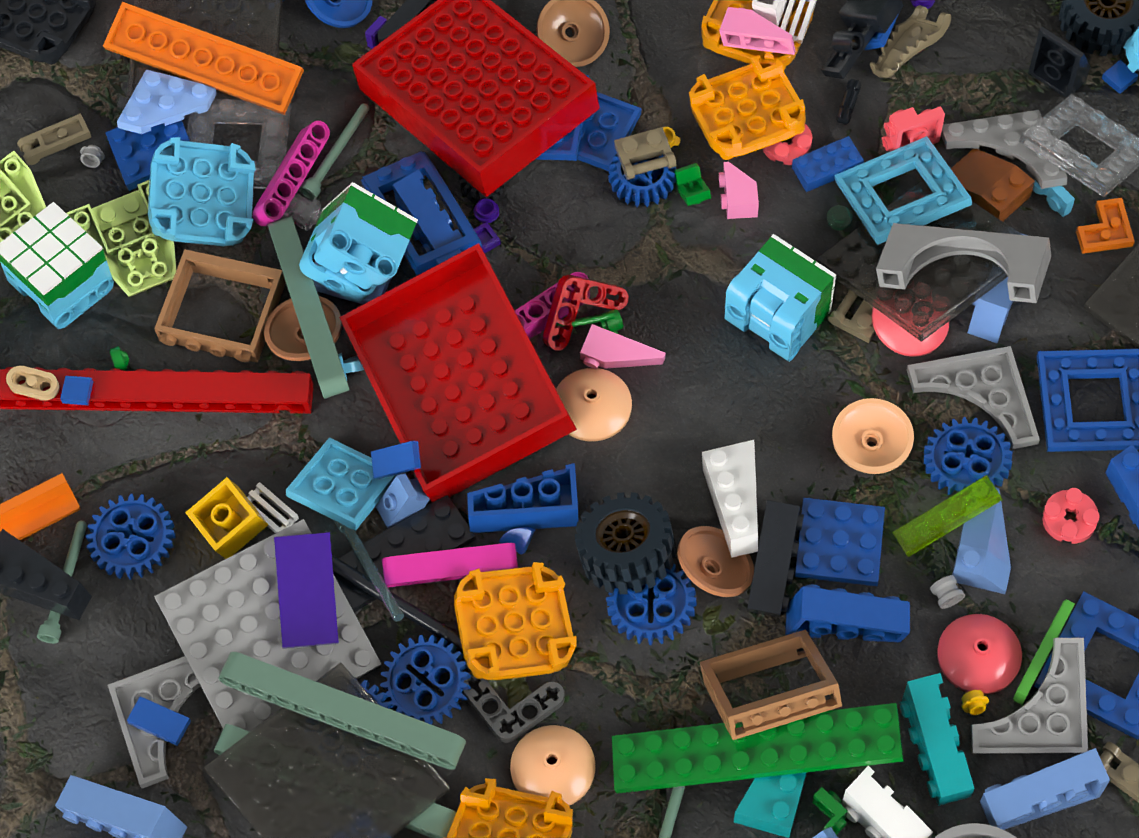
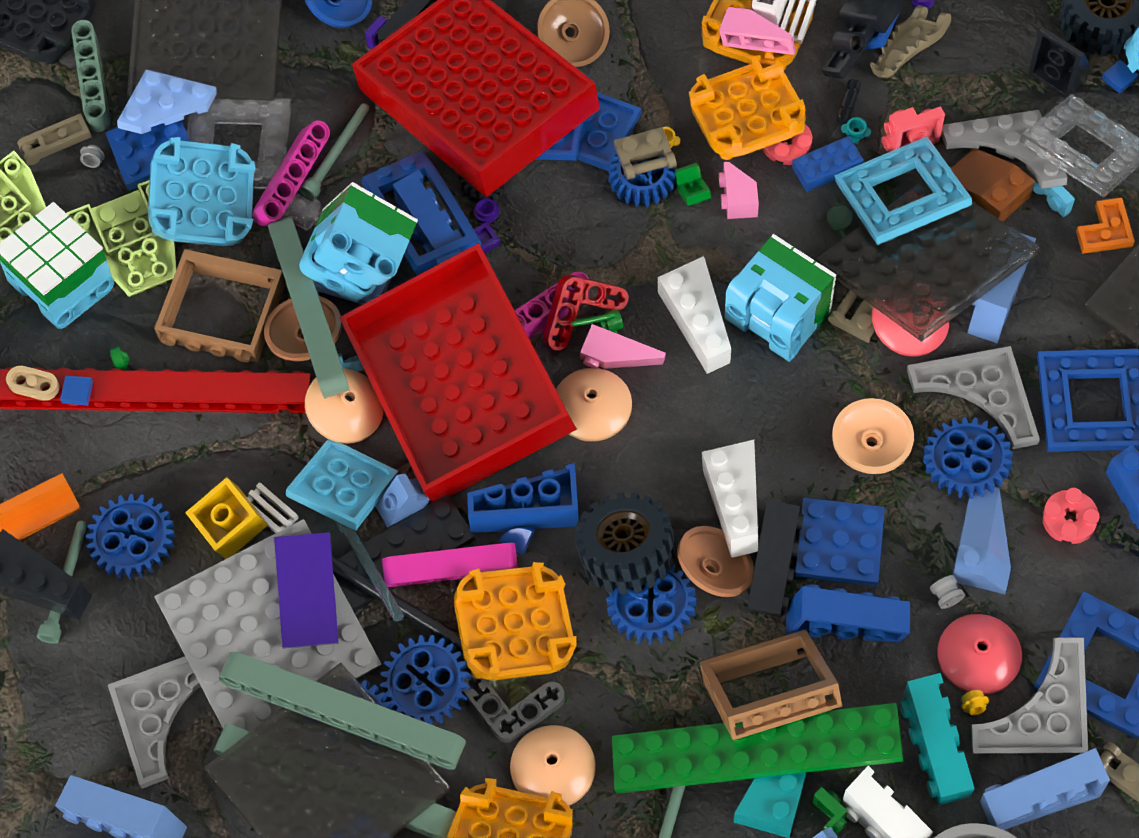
(90, 76): none -> sand green beam
(158, 721): blue tile -> none
(203, 58): orange plate -> none
(344, 419): none -> light nougat dish
(395, 459): blue tile -> none
(695, 309): none -> white wedge
(856, 124): none -> teal plate
(915, 246): light grey arch -> none
(947, 516): clear neon green plate -> none
(1043, 652): bright green tile -> none

